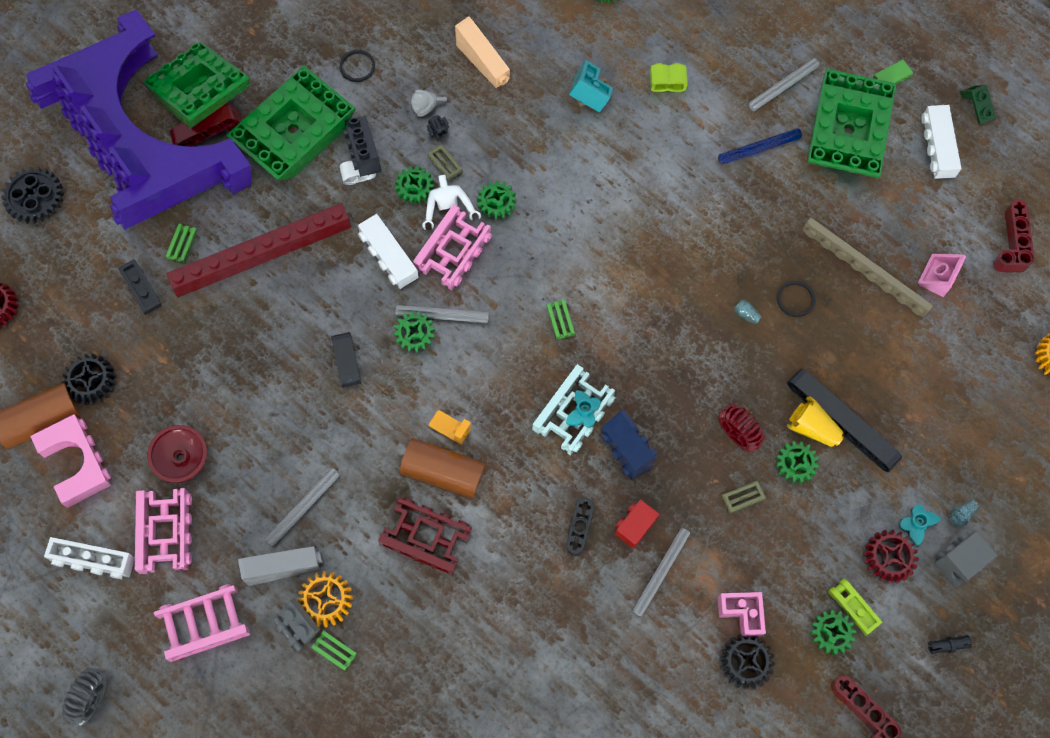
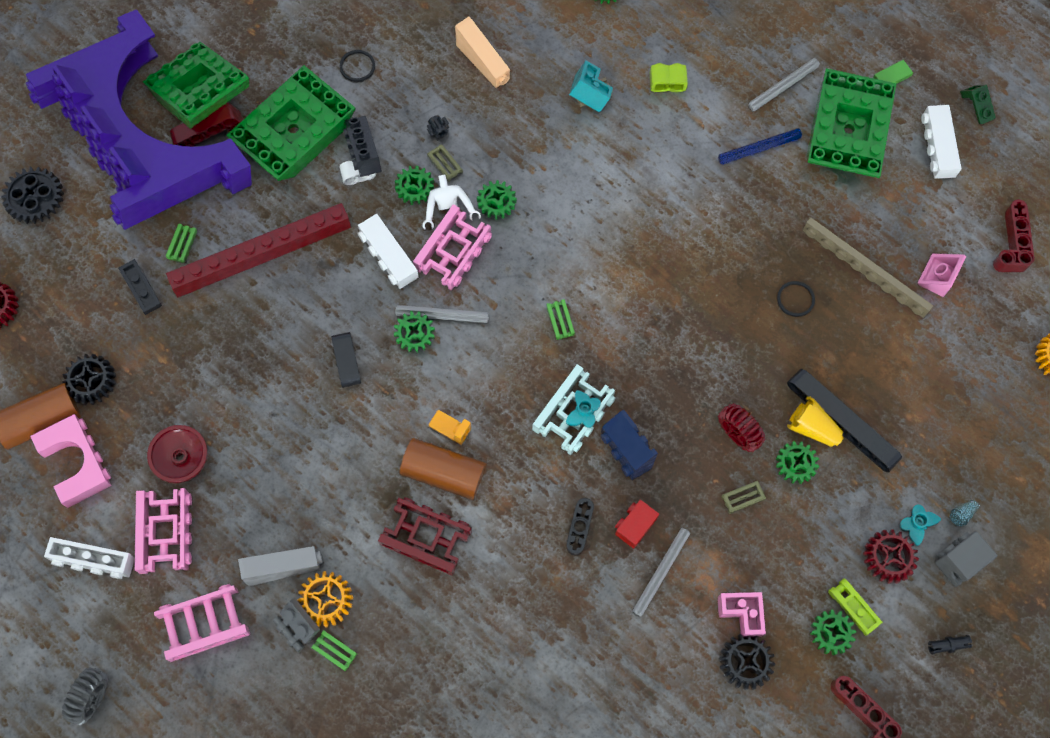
(301, 508): light grey axle -> none
(424, 102): light grey piece -> none
(746, 311): clear light blue cone -> none

